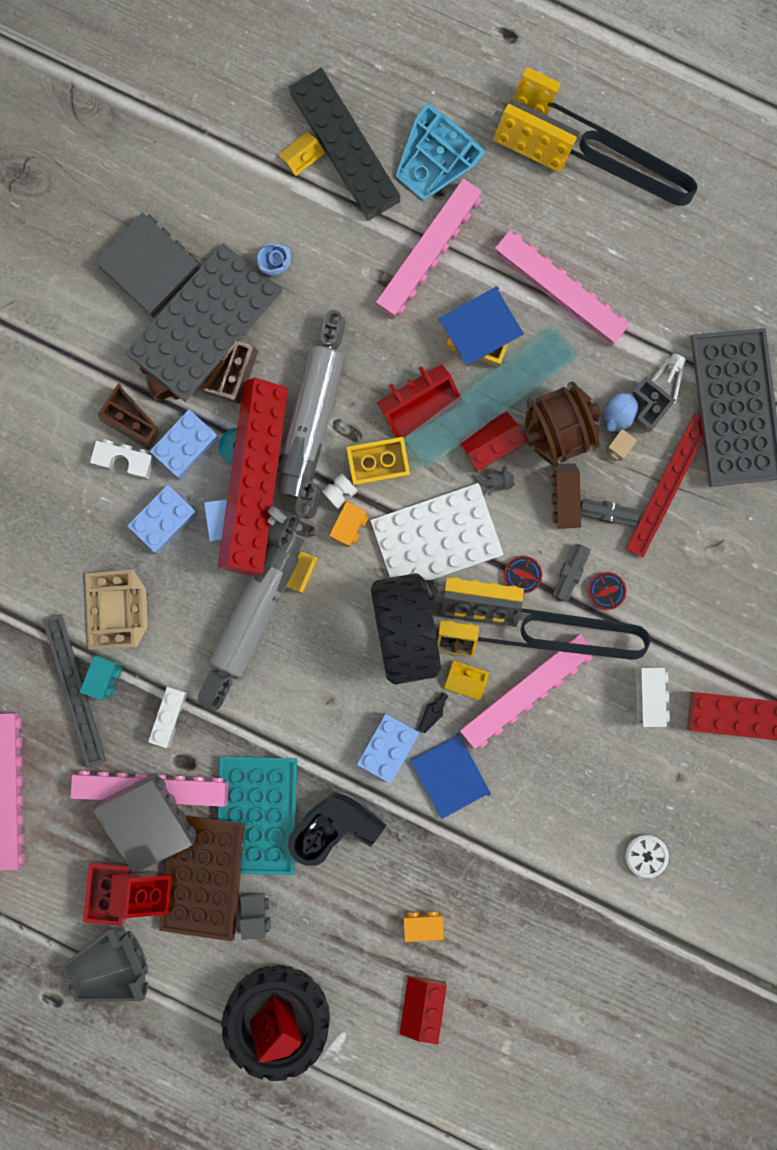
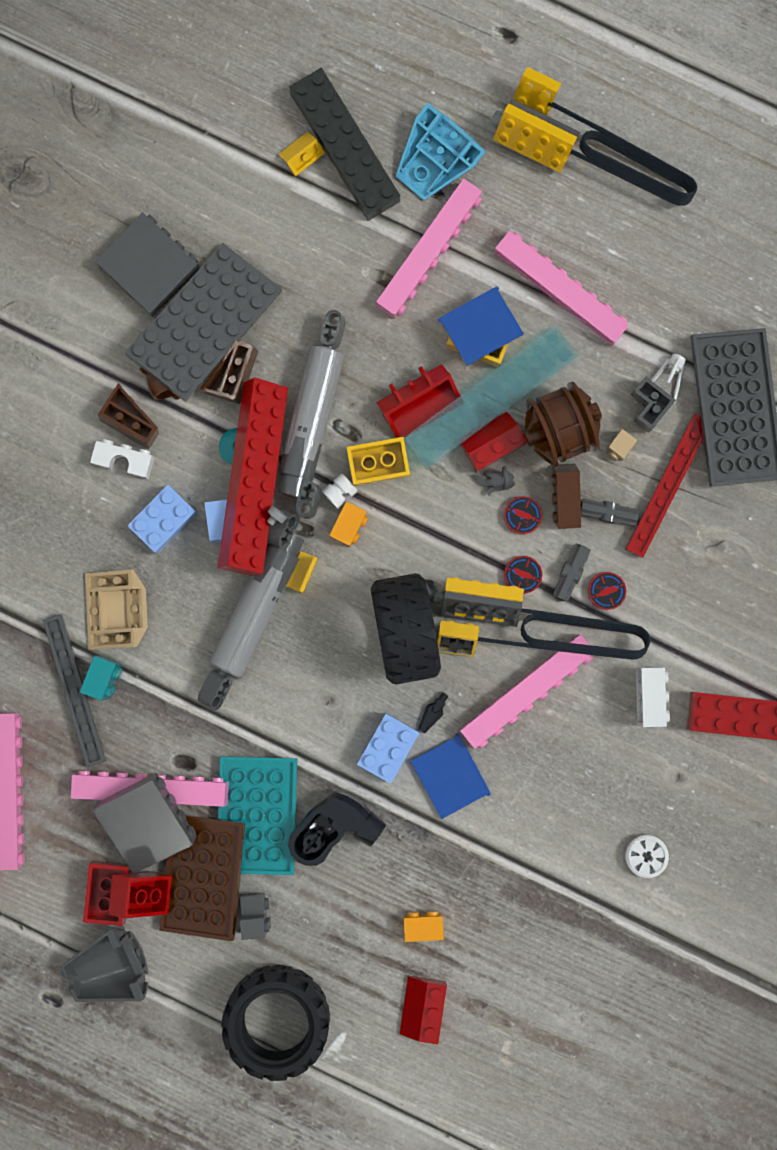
(167, 717): white arch -> none
(184, 444): light blue brick -> none
(274, 259): light blue hair -> none
(275, 1030): red slope -> none
(438, 535): white plate -> none
(466, 680): yellow panel -> none
(523, 515): none -> tile
(620, 412): light blue hair -> none

